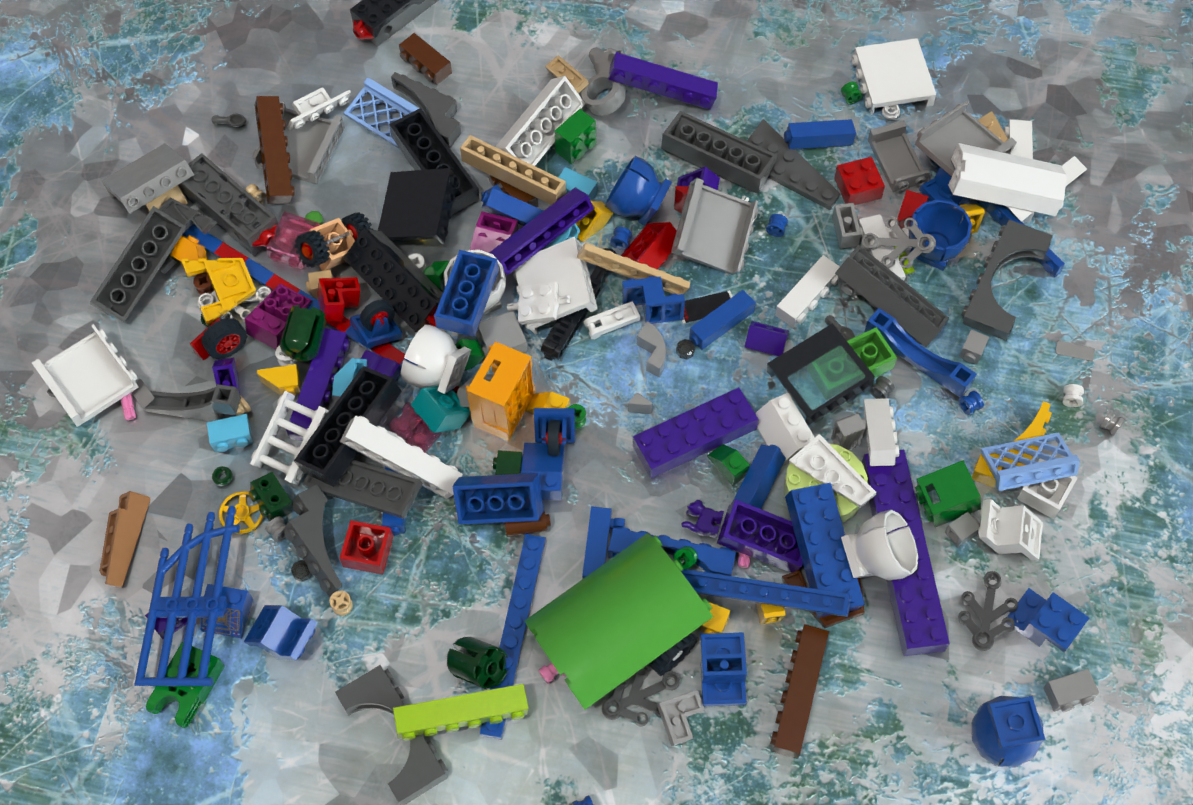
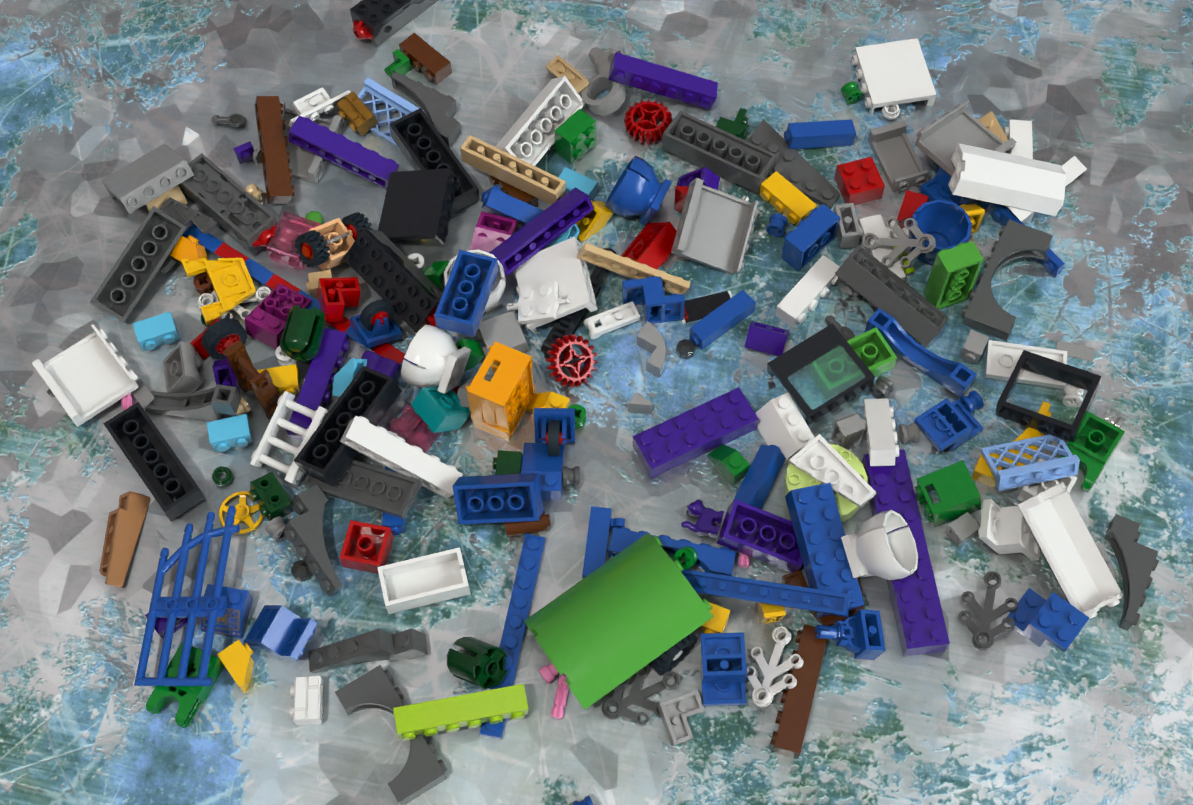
(154, 461): none -> black brick
(156, 331): none -> medium azure brick
(182, 369): none -> light grey brick
(239, 663): none -> yellow slope
(244, 152): none -> dark purple plate
(250, 379): none -> reddish brown fence
(307, 700): none -> white brick
(341, 598): tan wheel -> none
(342, 151): none -> dark purple brick
(357, 113): none -> pearl gold brick
(368, 647): none -> dark grey arch
(400, 65): none -> green panel
(423, 580): none -> white piece
(560, 699): none -> bright pink axle
(569, 353): none -> red gear
(571, 476): none -> dark grey wheel
(621, 238): blue wheel -> none
(649, 115): none -> red gear
(737, 127): none -> dark green brick
(772, 670): none -> white plant
(786, 198): none -> yellow brick
(810, 237): none -> blue brick
(857, 634): none -> blue brick
(909, 433): none -> light grey wheel
(948, 425): none -> blue bracket
(953, 275): none -> bright green brick
(1003, 357): none -> white plate
(1008, 730): blue plate -> none
(1057, 371): none -> black window
(1071, 550): none -> white panel
(1071, 690): light grey brick -> none
(1094, 447): none -> green brick
(1135, 565): none -> dark grey arch

